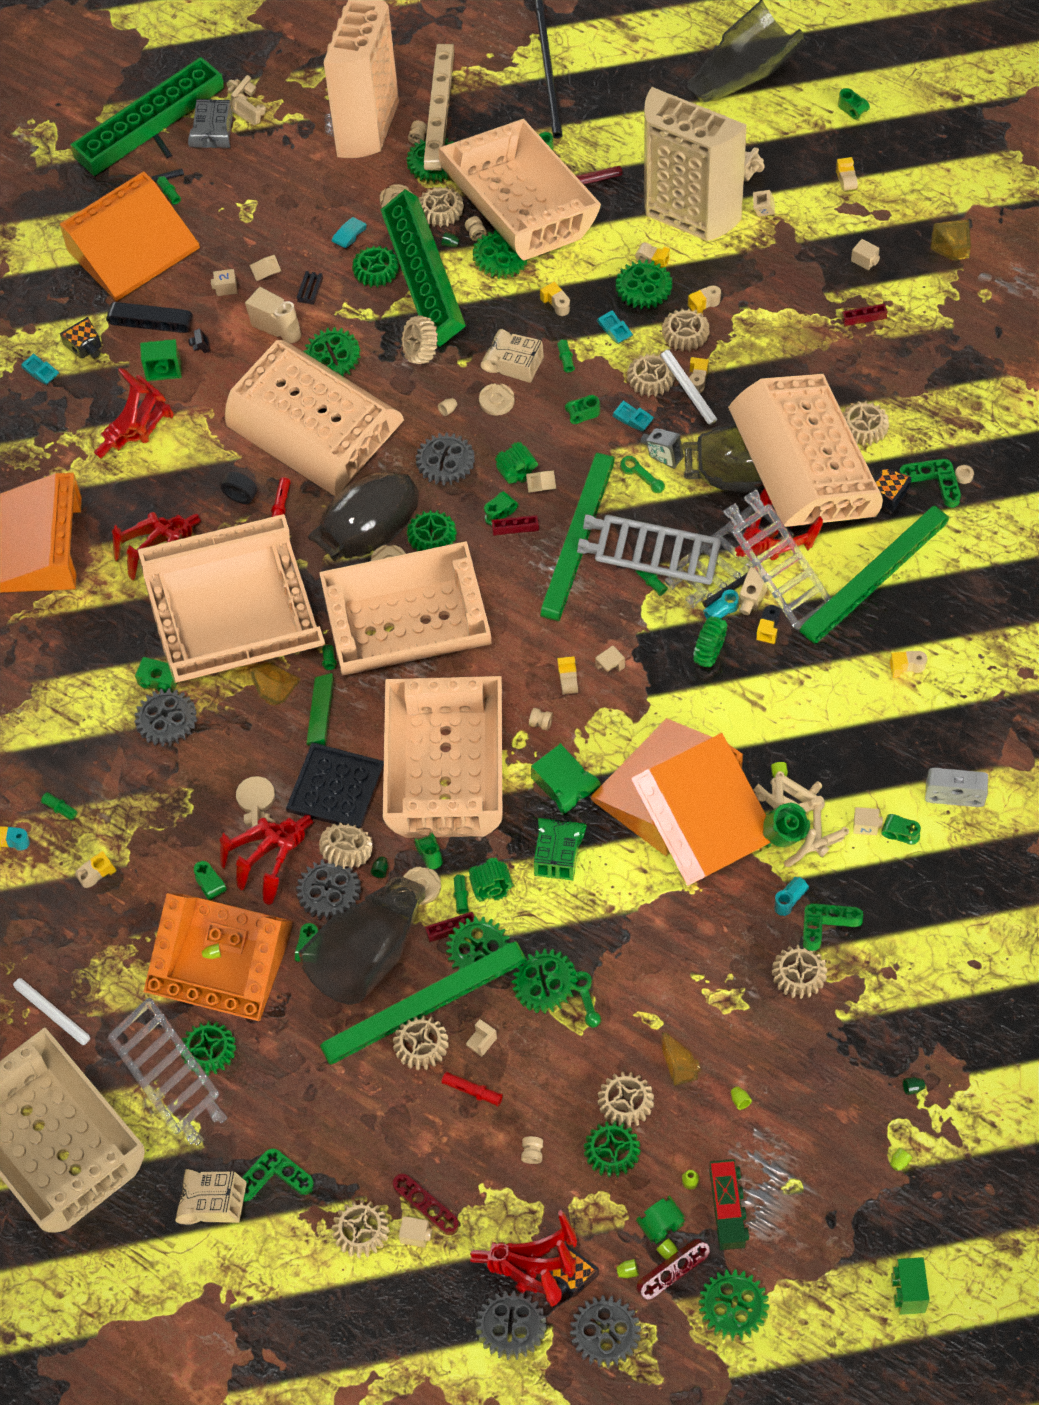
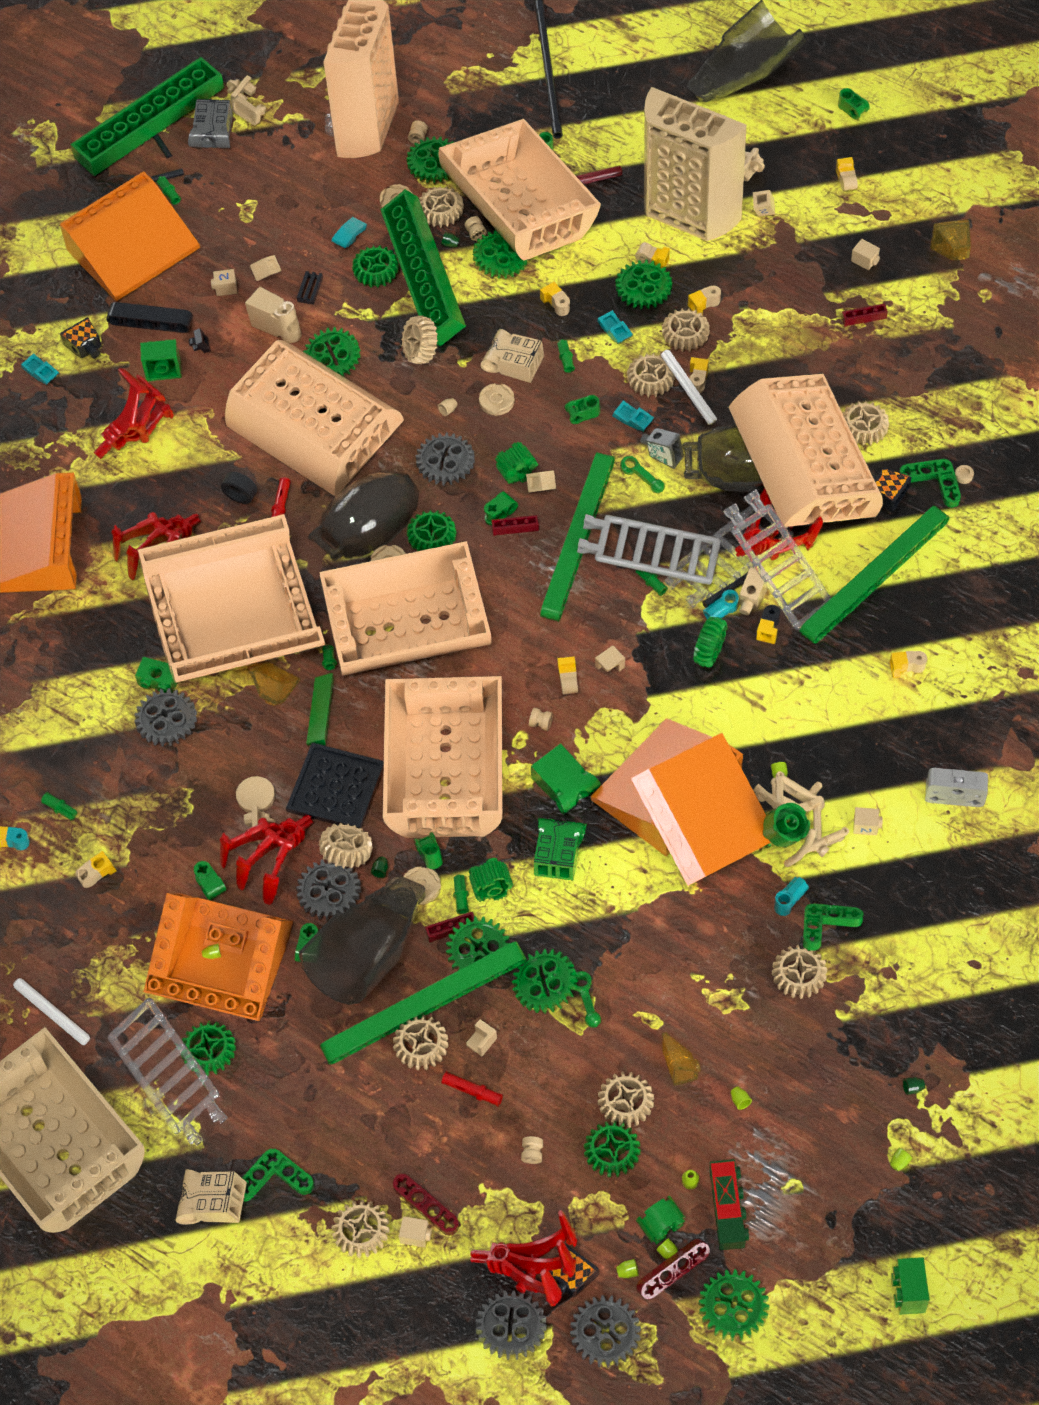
(439, 105): tan beam -> none
(900, 829): green piece -> none

